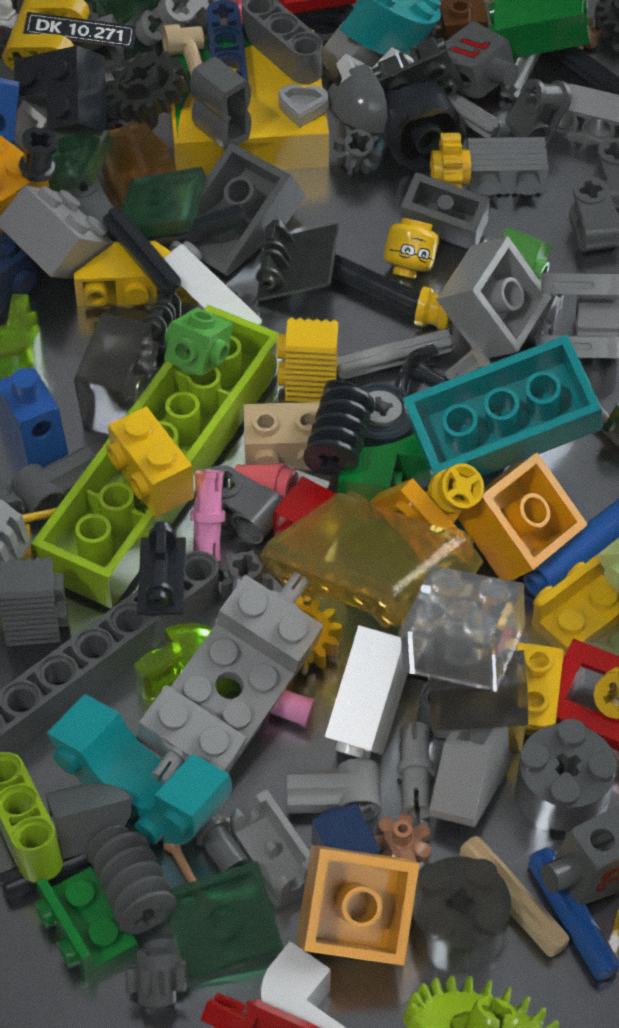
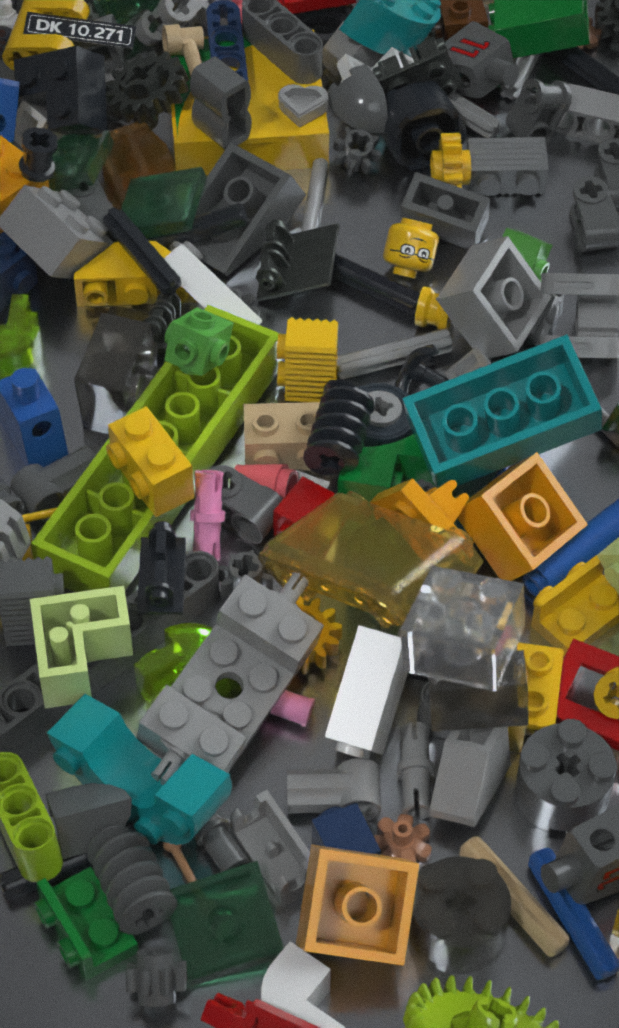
(77, 631): none -> yellowish green brick
(314, 194): none -> light grey bar
(466, 485): yellow wheel -> none

